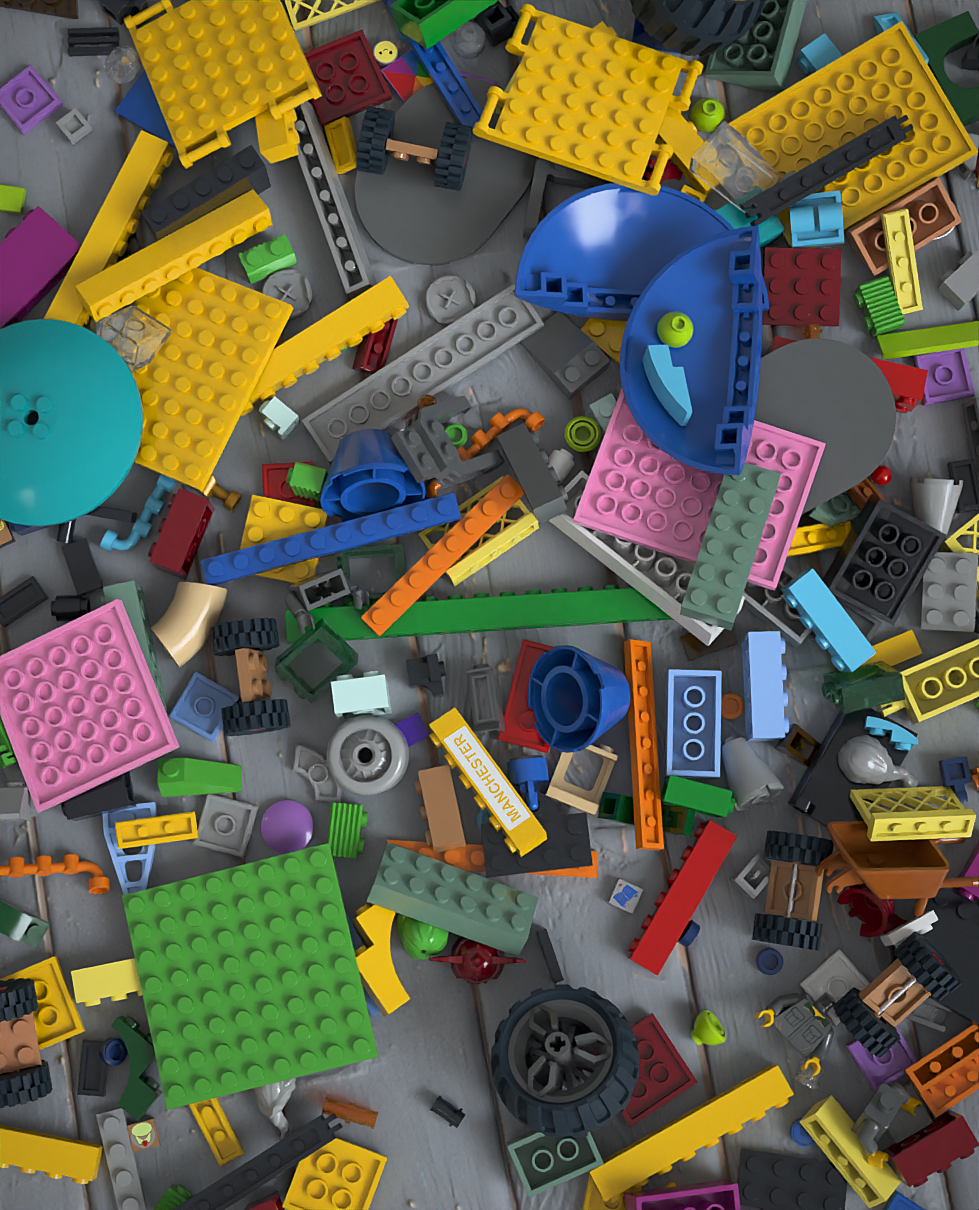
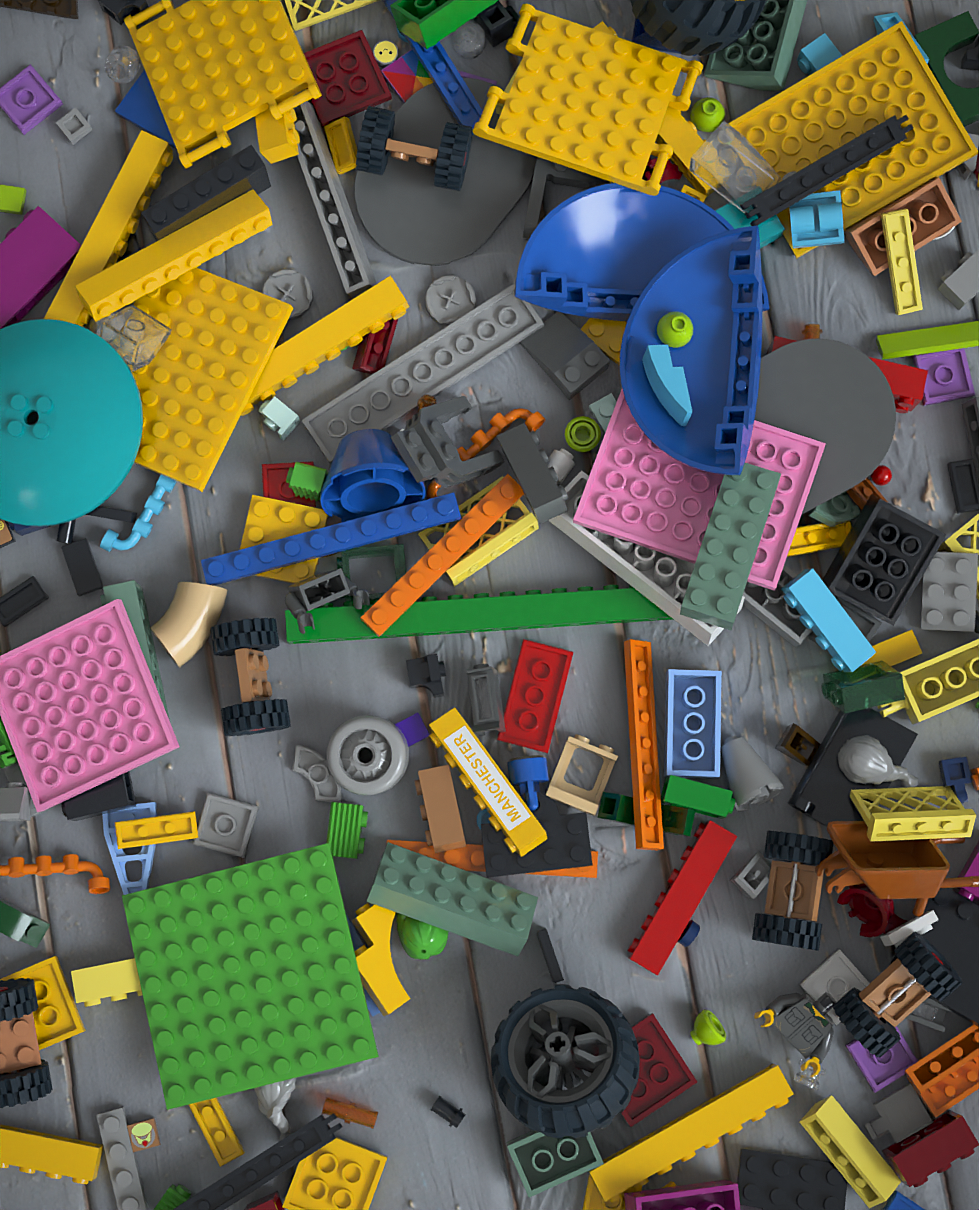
(70, 607): black brick -> none
(92, 1071): black tile -> none
(97, 37): black tile -> none
(113, 1051): dark blue tile -> none
(140, 1091): dark green arch -> none
(181, 533): dark red brick -> none
(197, 777): bright green slope -> none
(201, 706): medium blue tile -> none
(230, 499): pearl gold leg -> none
(268, 258): bright green brick -> none
(287, 826): medium lavender dish -> none
(333, 642): clear green window -> none
(361, 695): light aqua brick -> none
(457, 434): bright green plate -> none
(476, 961): dark red helmet -> none
(575, 697): blue cone -> none
(625, 896): light grey tile -> none
(696, 648): dark brown tile -> none
(731, 706): orange tile -> none
(764, 686): light blue brick -> none
(769, 961): dark blue tile -> none
(800, 1135): blue tile -> none
(802, 286): dark red plate -> none
(878, 1116): dark grey torso -> none
(879, 306): bright green brick -> none
(899, 736): medium azure slope -> none
(935, 501): light grey cone -> none

